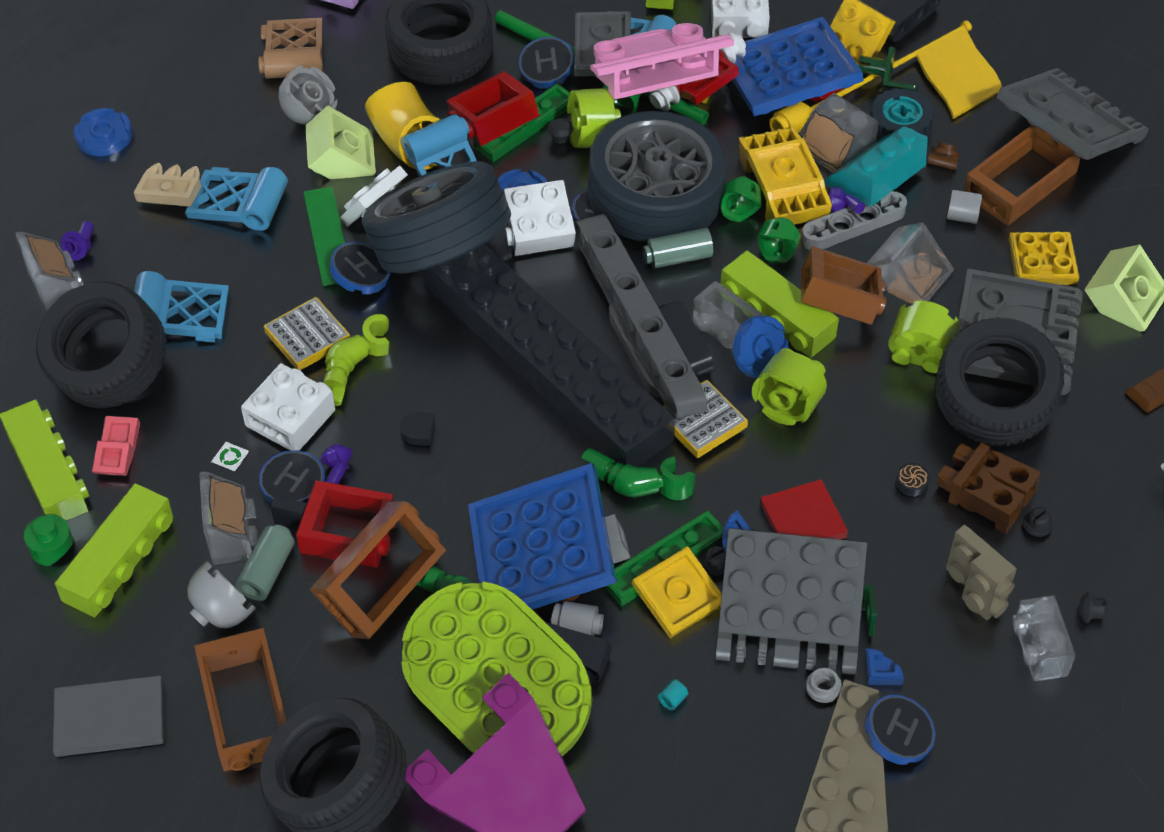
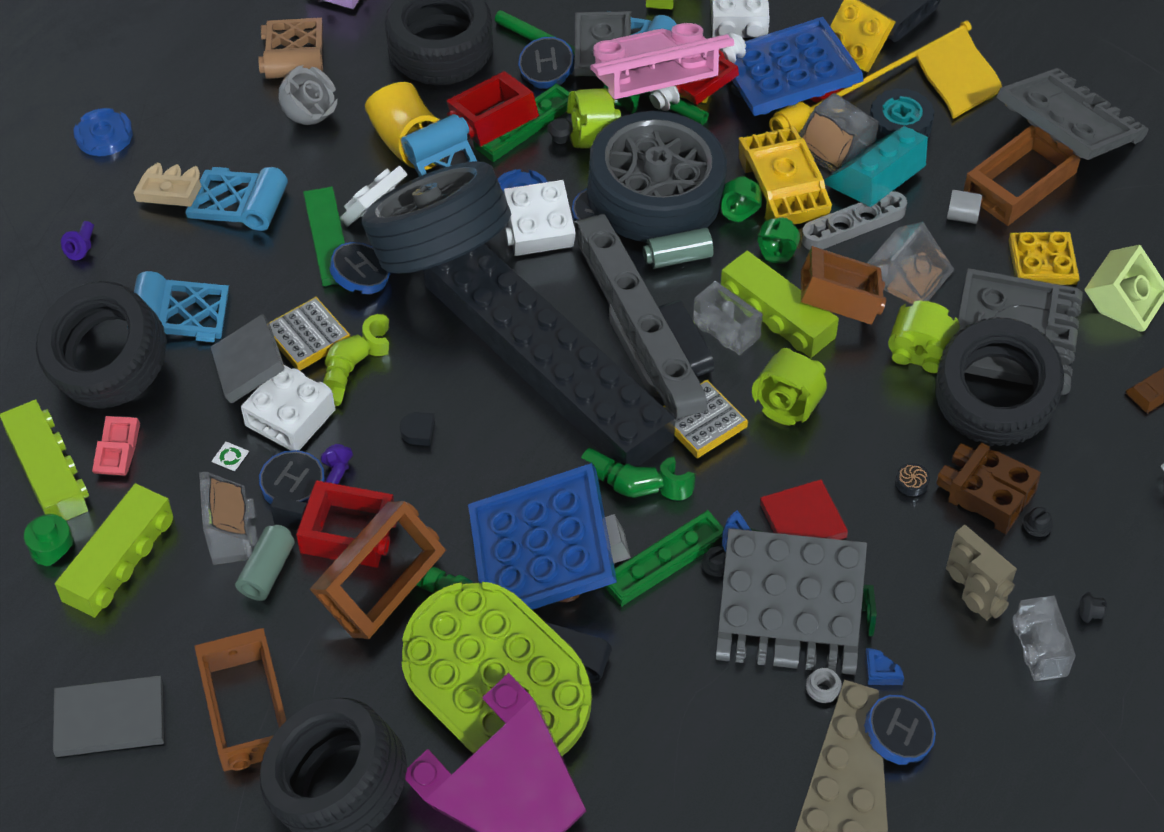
(48, 267): clear slope -> none
(216, 599): light grey cylinder -> none
(247, 358): none -> dark grey tile
(339, 146): yellowish green slope -> none
(578, 617): light grey brick -> none
(672, 694): teal piece -> none
(678, 592): yellow tile -> none
(757, 343): blue tile -> none
(842, 200): dark purple plate -> none
(883, 68): dark green bracket -> none
(944, 156): reddish brown plate -> none

